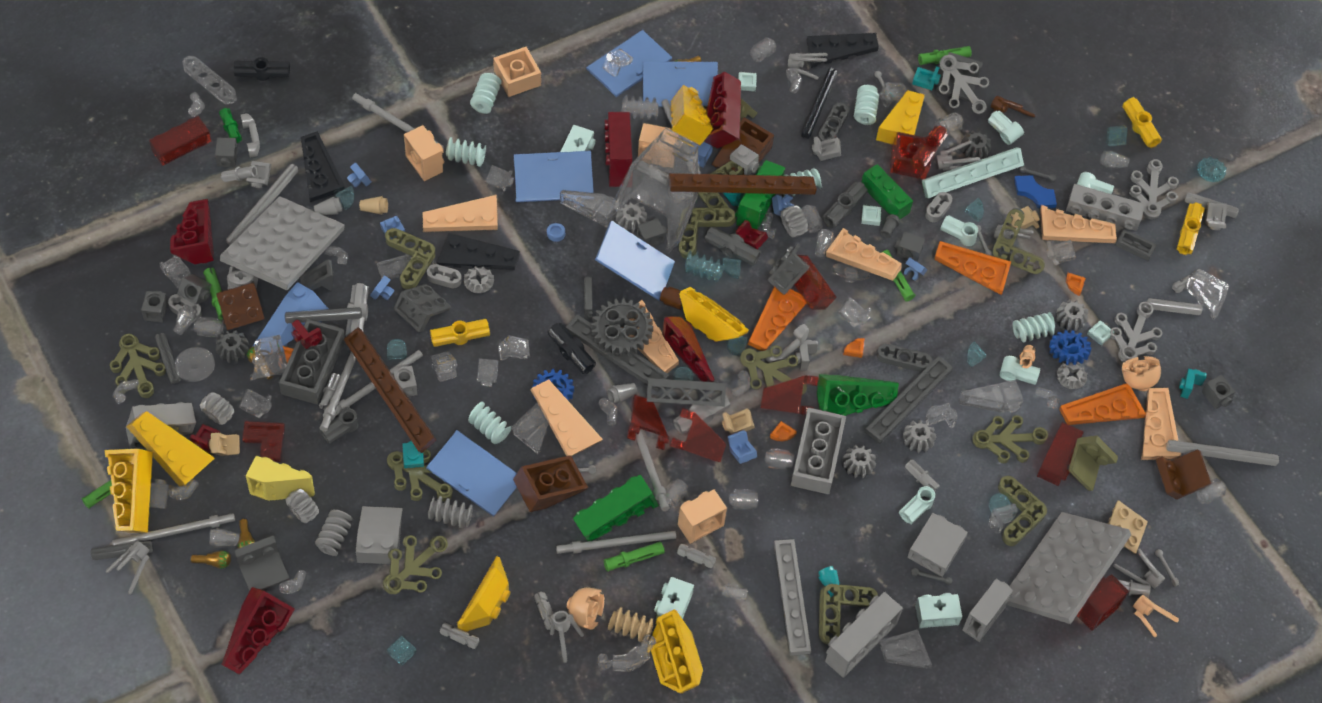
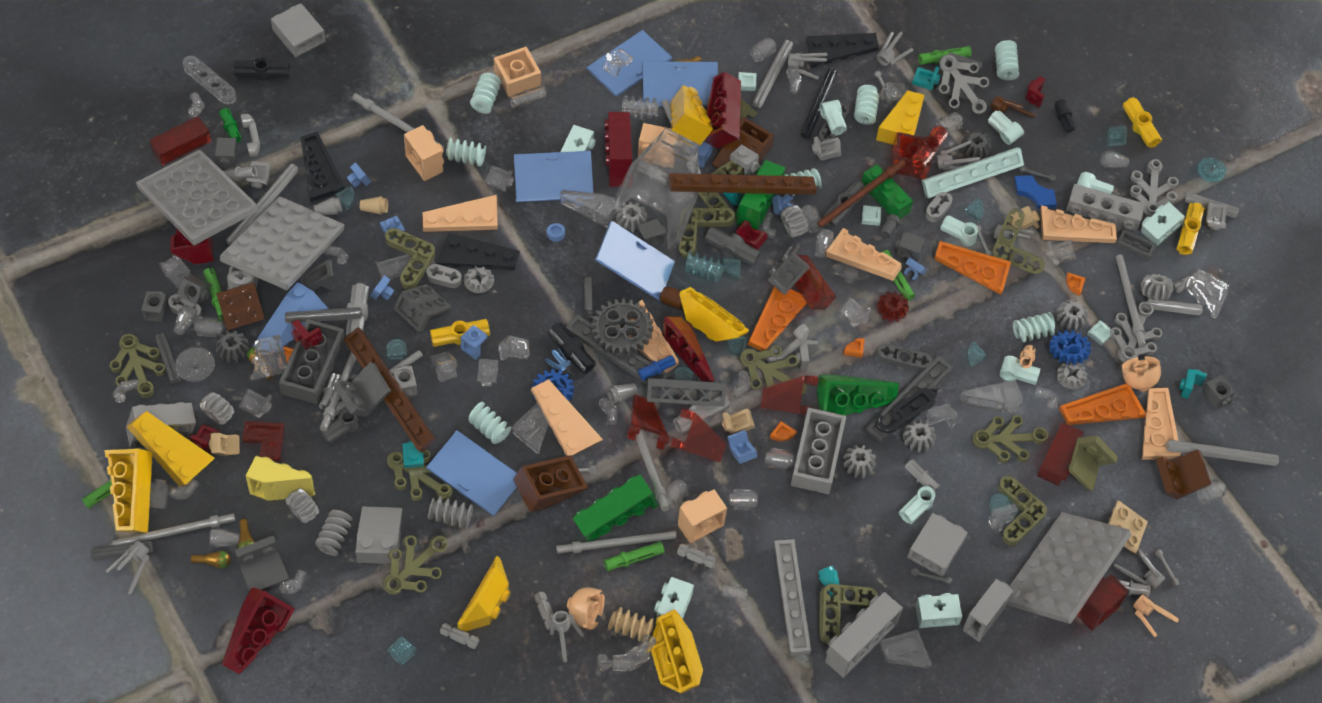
(197, 197): none -> light grey plate
(298, 30): none -> light grey brick
(364, 391): none -> dark grey bracket
(472, 340): none -> medium blue bracket
(528, 97): none -> clear pin
(564, 364): none -> flat silver piece
(656, 367): none -> blue axle
(772, 74): none -> light grey axle
(833, 114): none -> light aqua piece
(886, 55): none -> light grey plant
(888, 173): none -> copper bar
(892, 306): none -> clear red gear
(909, 409): none -> black plate
(1006, 60): none -> light aqua piece
(1033, 94): none -> dark red bracket
(1065, 115): none -> black axle
(1138, 329): none -> light grey bar
(1157, 287): none -> light grey gear
(1159, 232): none -> light aqua brick

